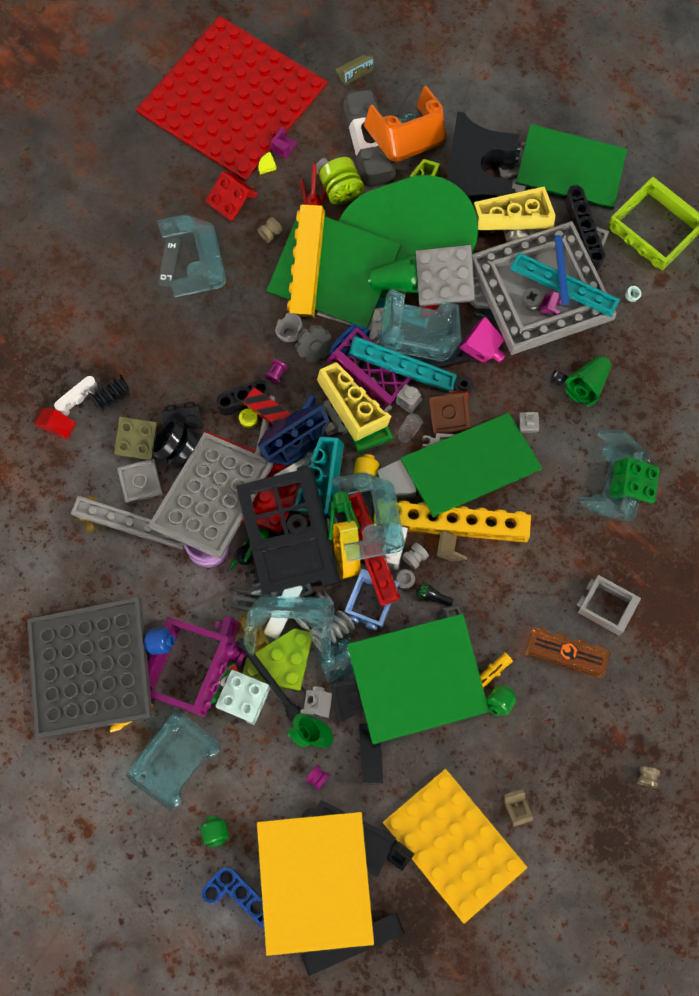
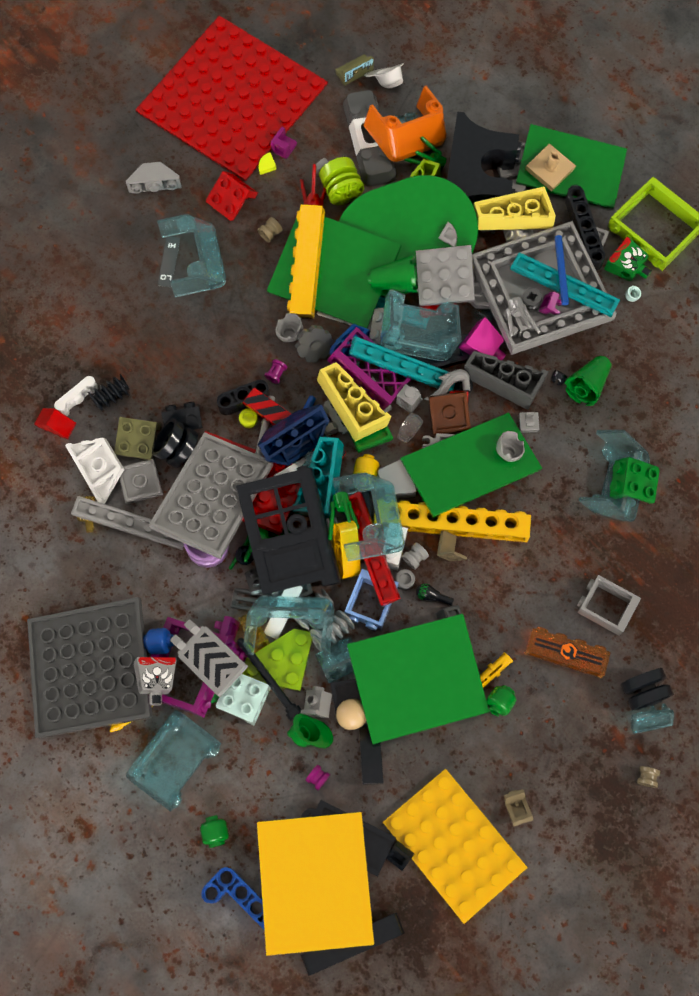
(97, 465): none -> white wing
(153, 177): none -> light grey slope
(155, 676): none -> torso
(209, 658): none -> light grey tile
(351, 714): none -> tan hair
(388, 77): none -> white piece
(435, 157): none -> green plant
(449, 235): none -> light grey tile
(451, 378): none -> light grey piece
(505, 378): none -> dark grey wedge
(510, 447): none -> light grey hair
(518, 309): none -> light grey plant
(550, 167): none -> tan tile
(628, 261): none -> green torso
(648, 692): none -> black wheel
(652, 719): none -> clear light blue plate

